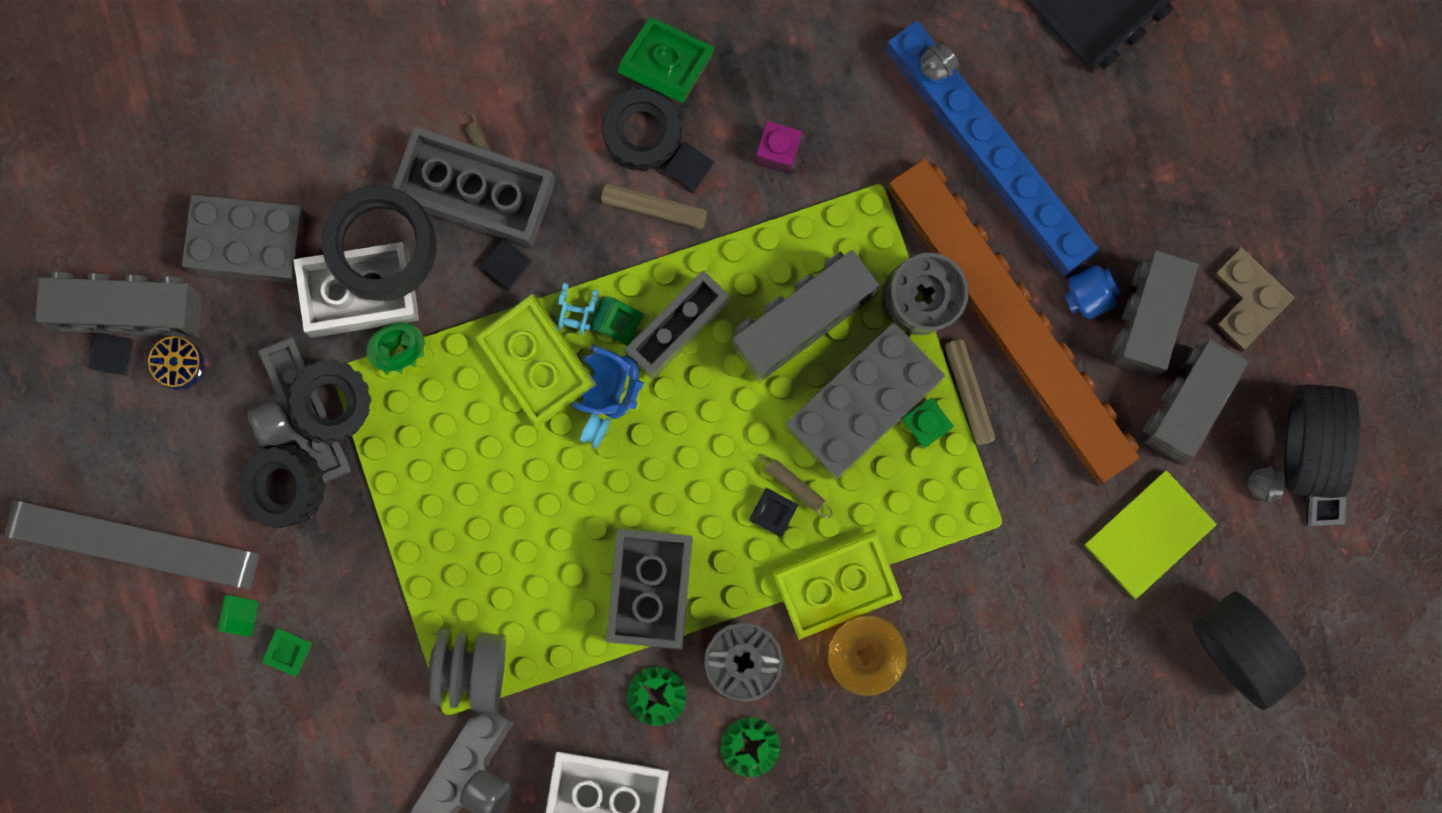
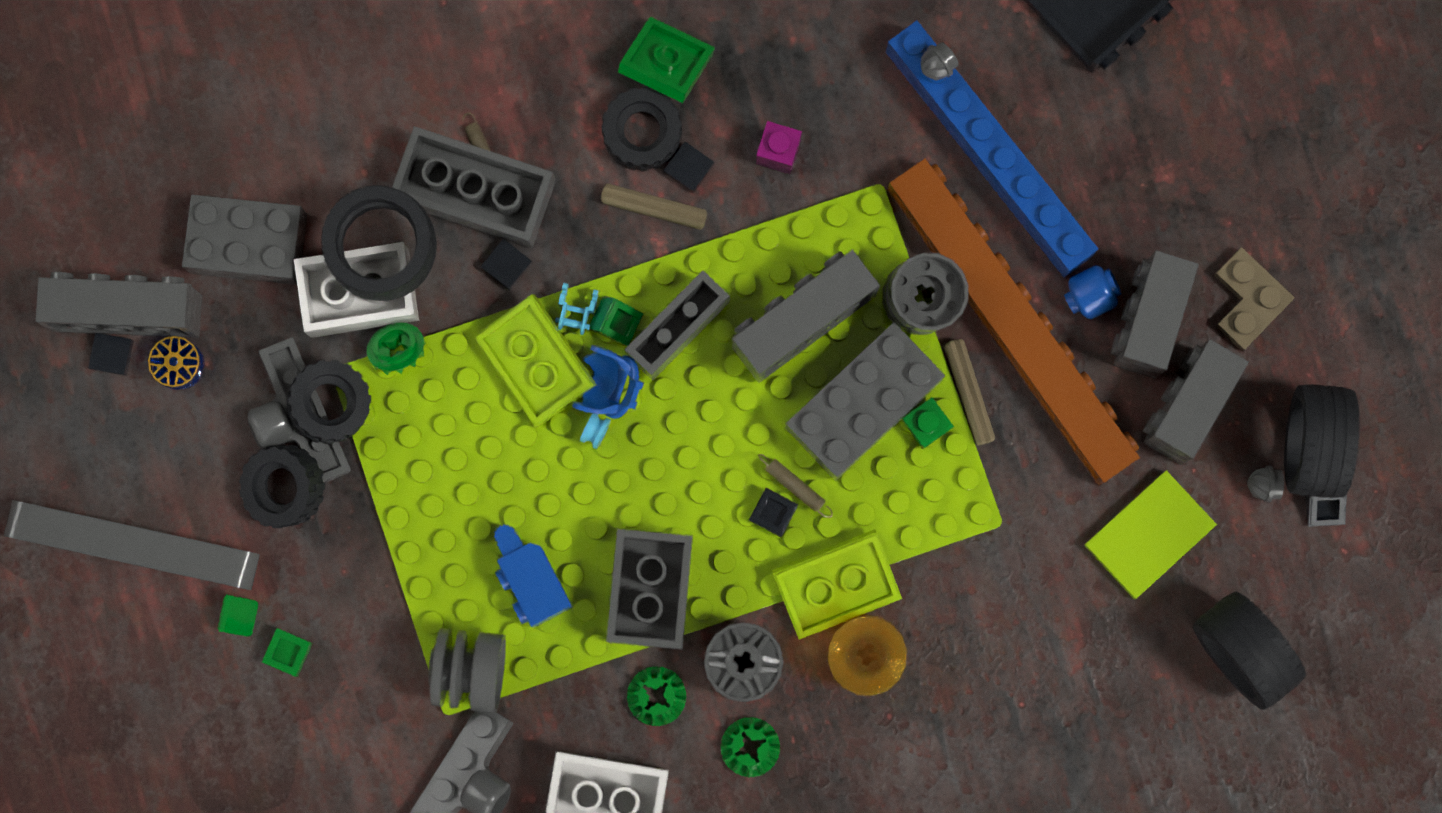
(530, 578): none -> blue hinge

